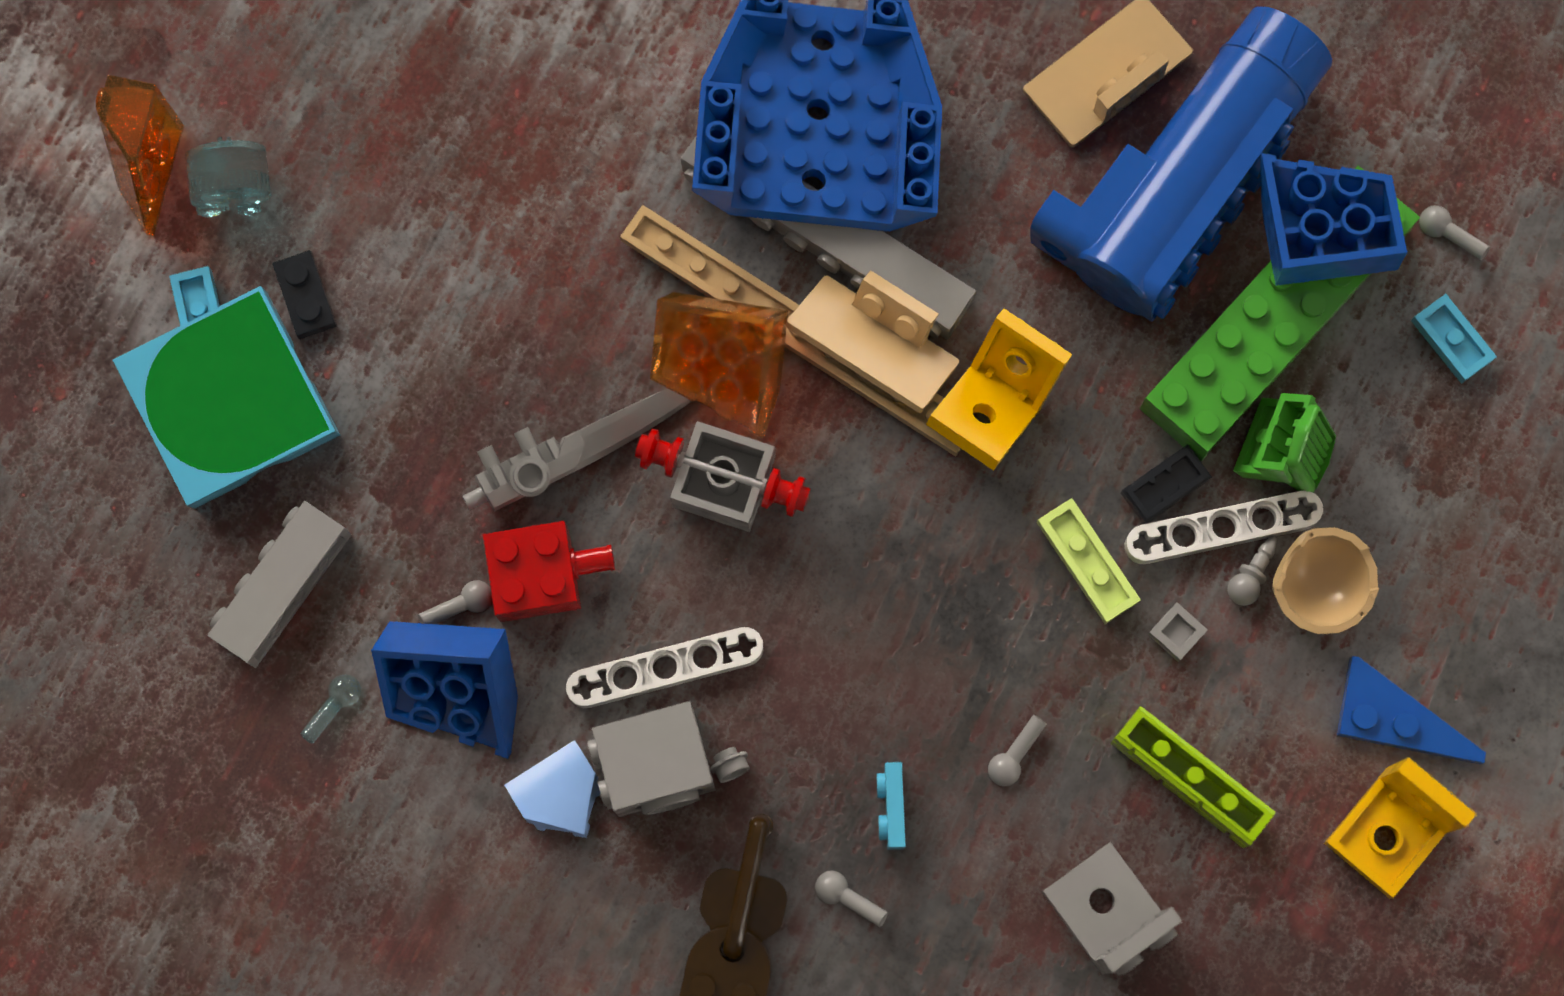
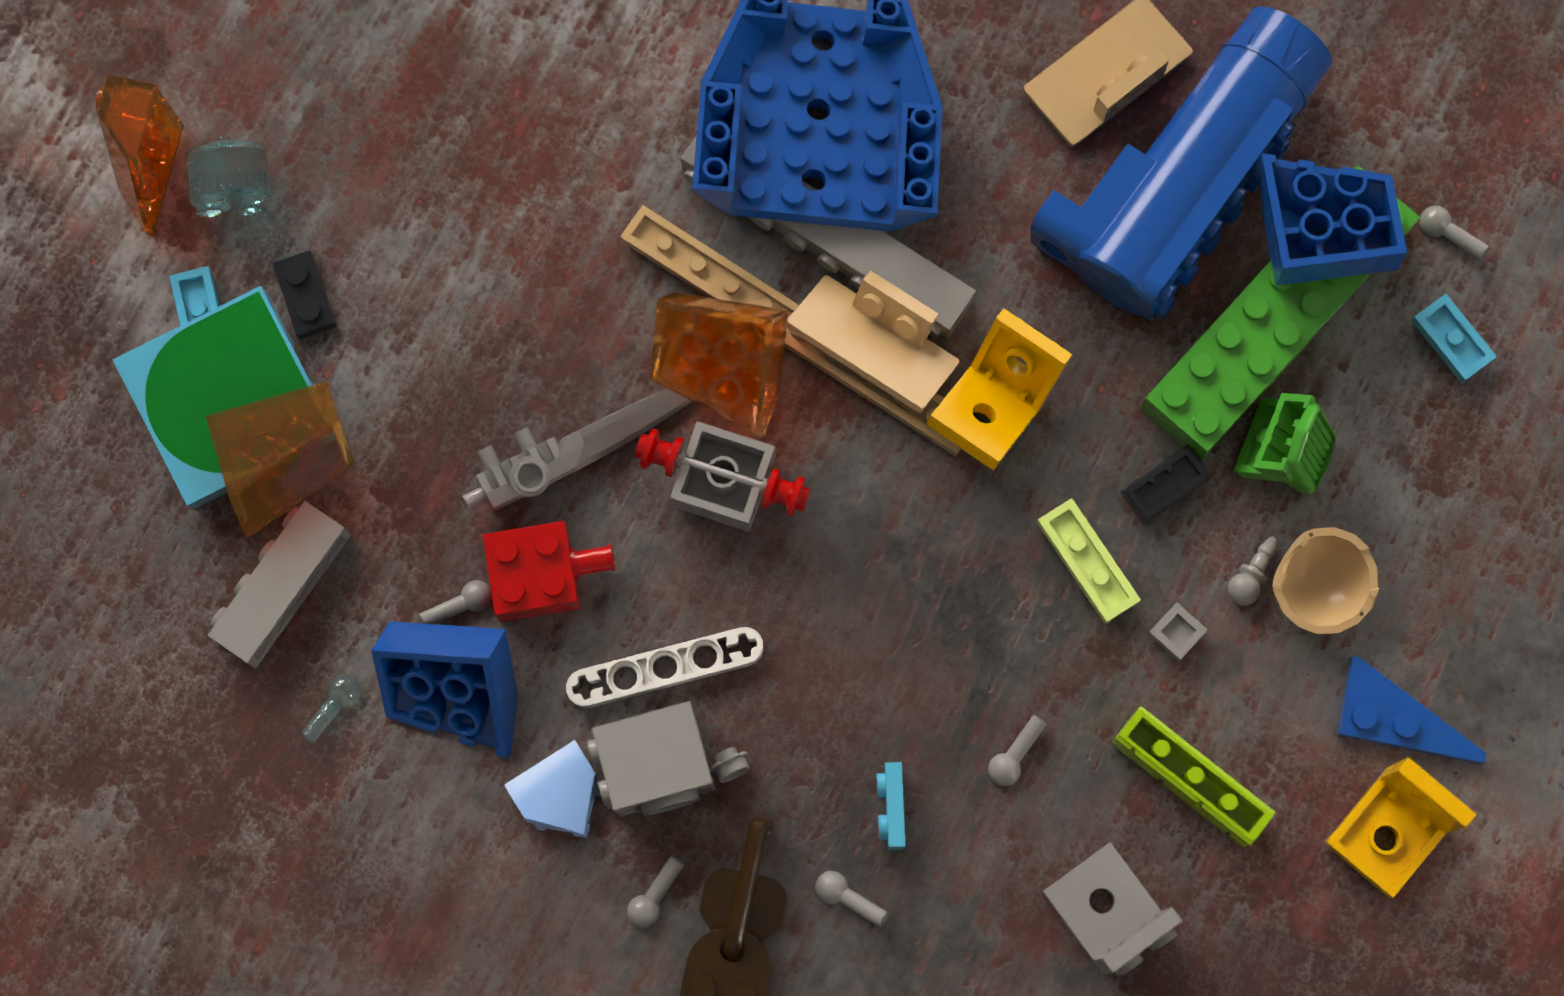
(279, 451): none -> clear orange wedge
(645, 909): none -> light grey bar
(1241, 517): white beam -> none

